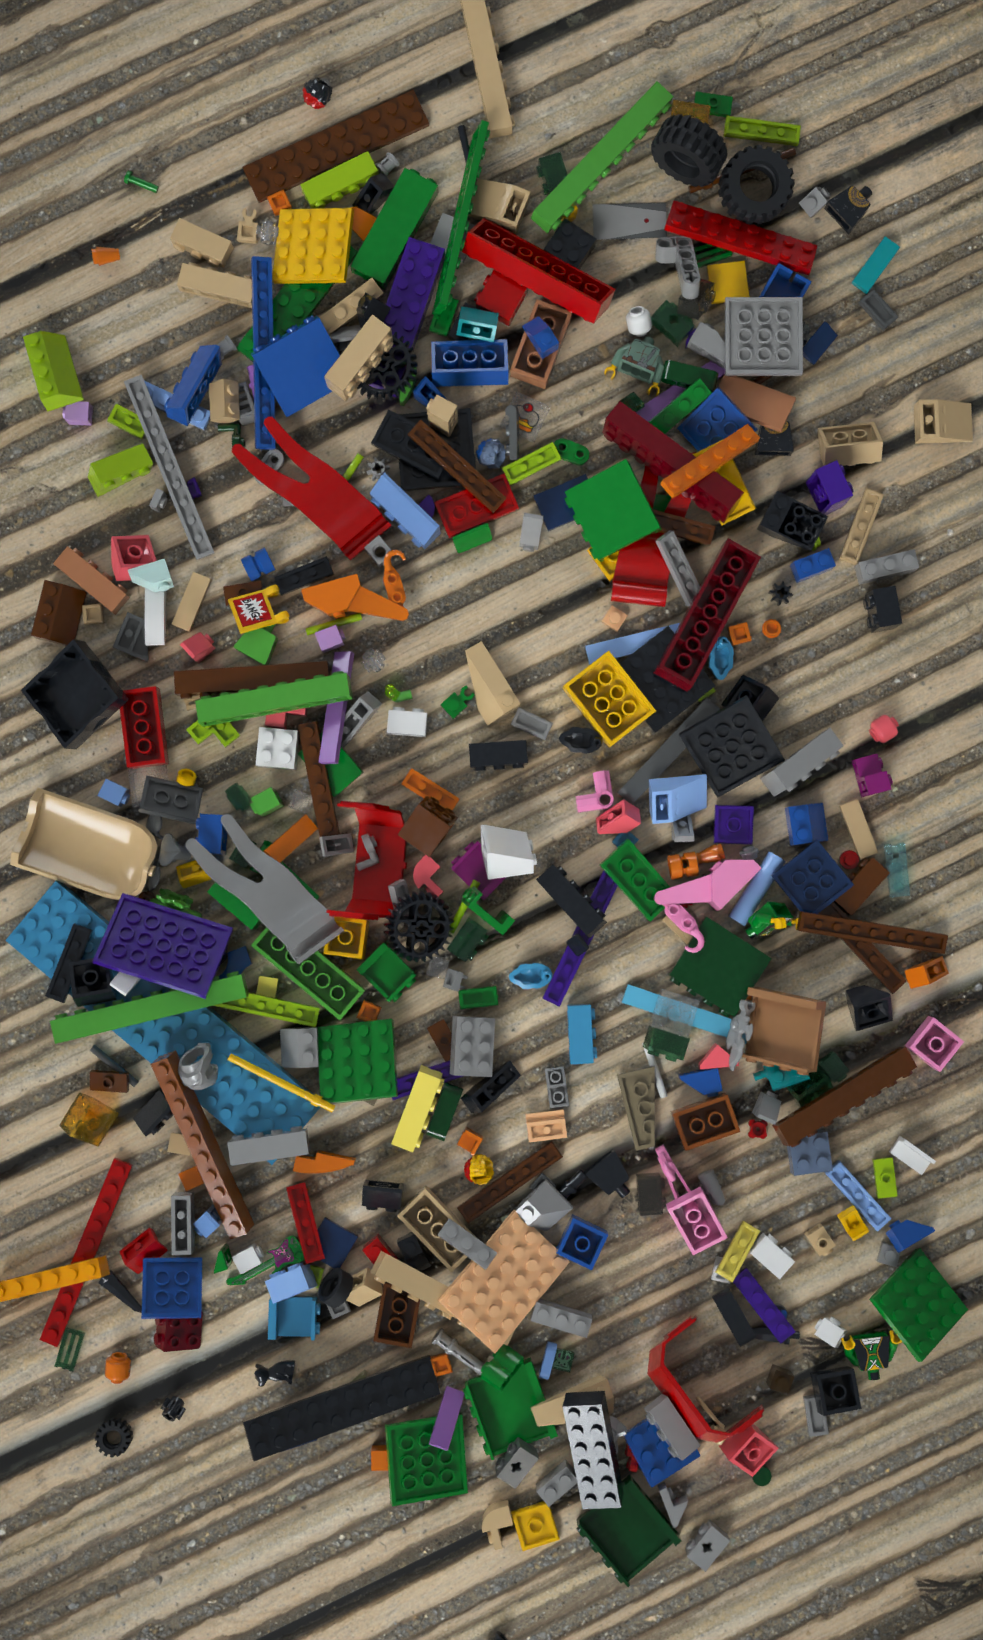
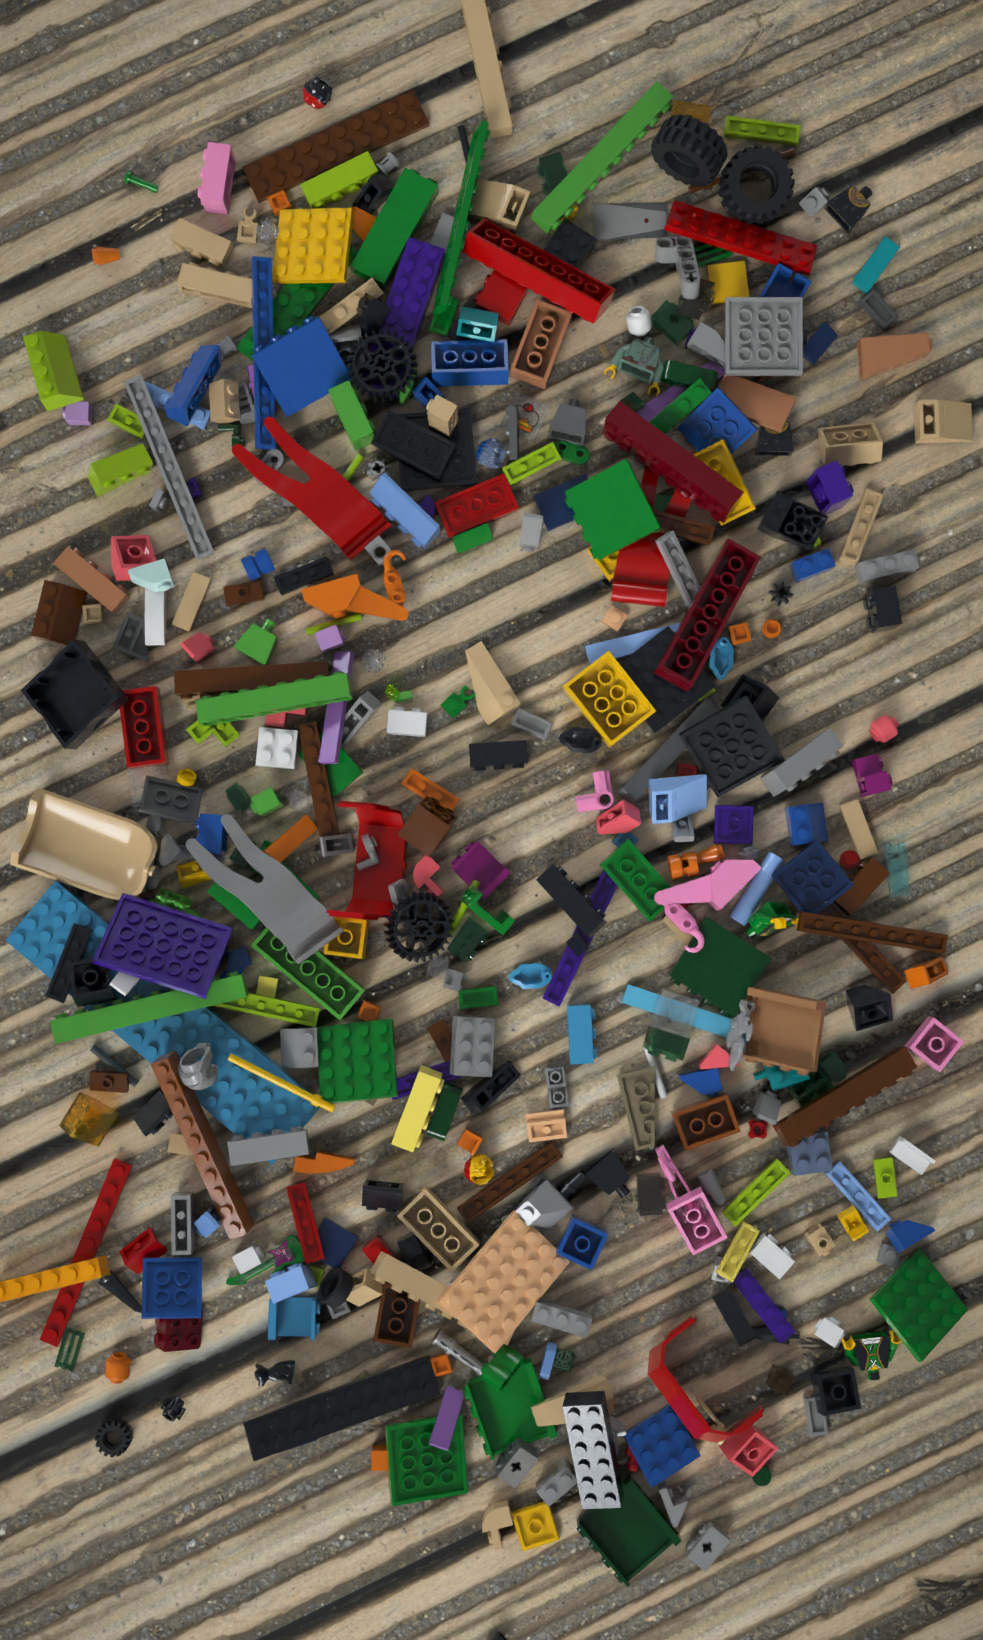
(114, 793): medium blue brick -> none
(191, 1178): orange tile -> none
(217, 178): none -> bright pink brick
(224, 1259): green slope -> none
(254, 610): flag -> none
(352, 415): none -> bright green brick
(359, 358): tan brick -> none
(387, 972): green panel -> none
(456, 466): reddish brown plate -> none
(467, 1244): light grey plate -> none
(506, 852): white slope -> none
(541, 337): blue slope -> none
(569, 423): none -> dark grey torso
(671, 1427): light grey brick -> none
(686, 770): none -> red plate
(709, 461): orange plate -> none
(720, 104): green plate -> none
(755, 1192): none -> lime plate
(887, 353): none -> nougat slope

